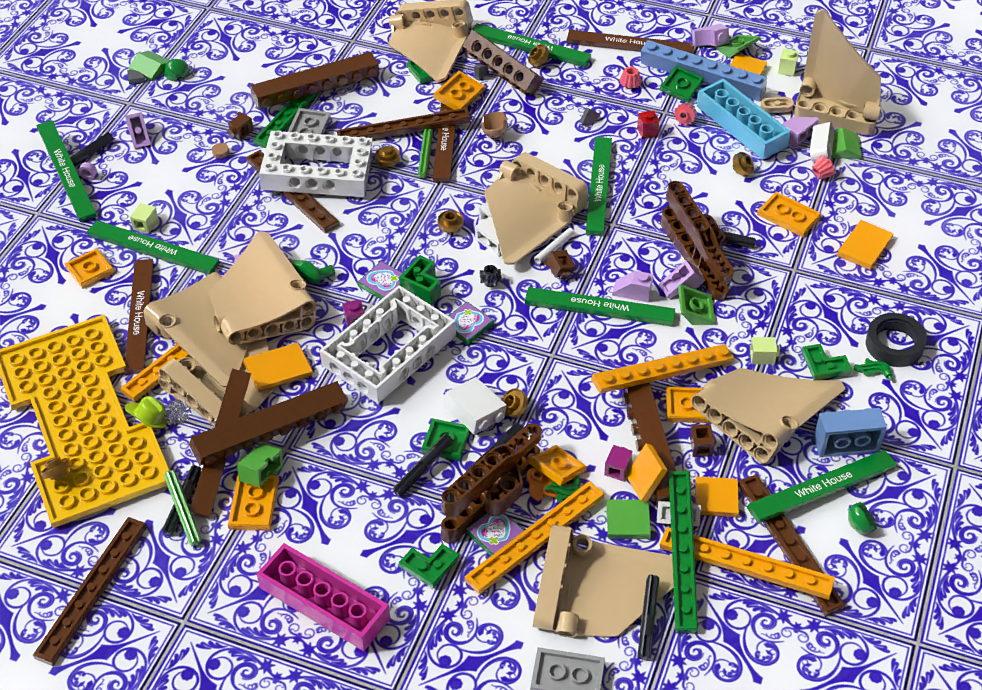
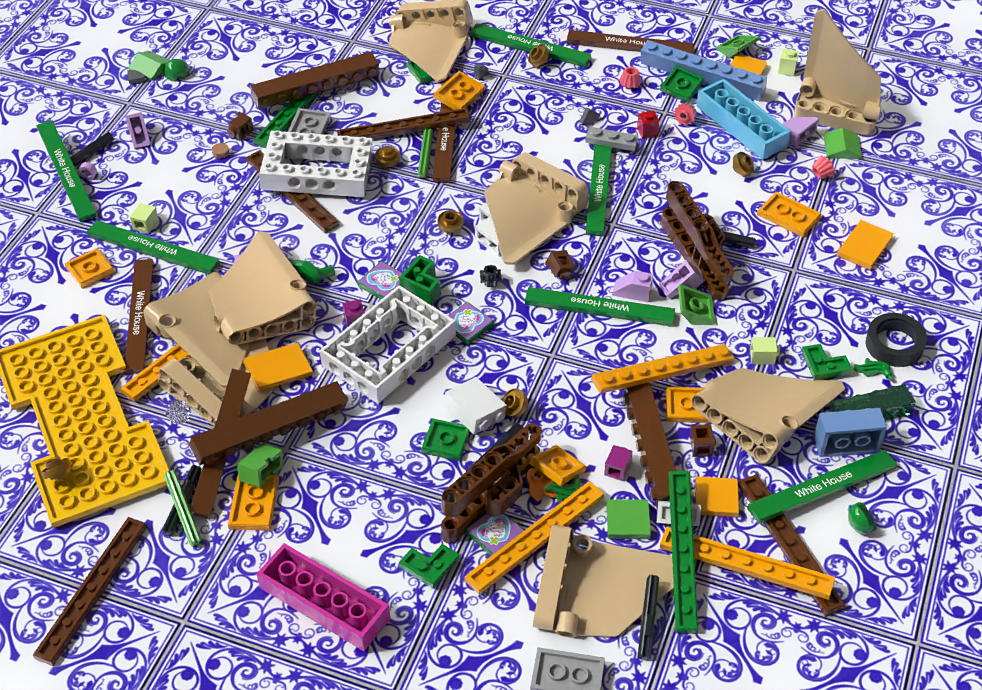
(149, 412): lime piece -> none
(422, 465): black axle -> none
(494, 124): medium nougat hair -> none
(502, 62): brick -> none
(556, 244): white piece -> none
(612, 138): none -> light grey plate
(646, 472): light orange tile -> none
(711, 35): lavender arch -> none
(777, 104): tan plate -> none
(822, 141): white beam -> none
(892, 401): none -> clear green brick

